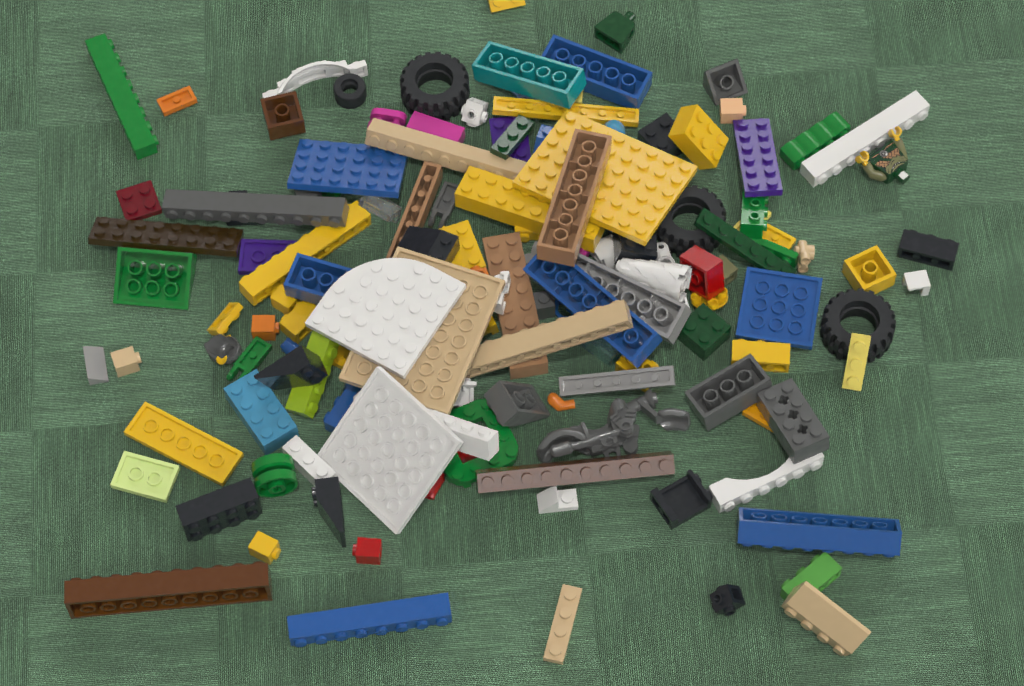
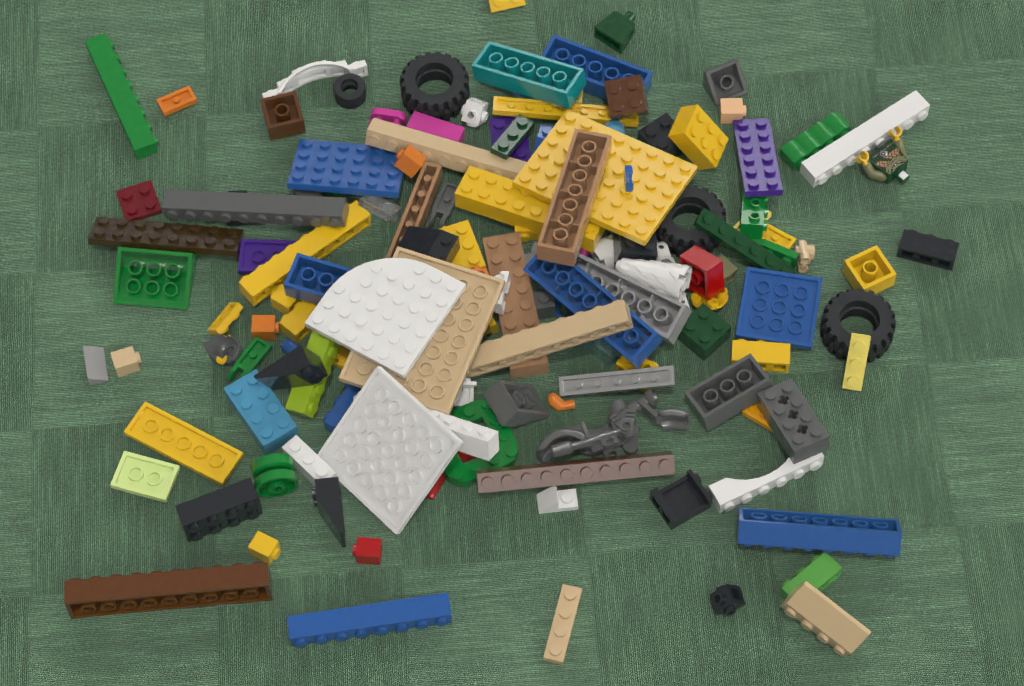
(409, 160): none -> orange brick
(626, 97): none -> reddish brown brick
(628, 171): none -> blue tile
(917, 281): white panel -> none

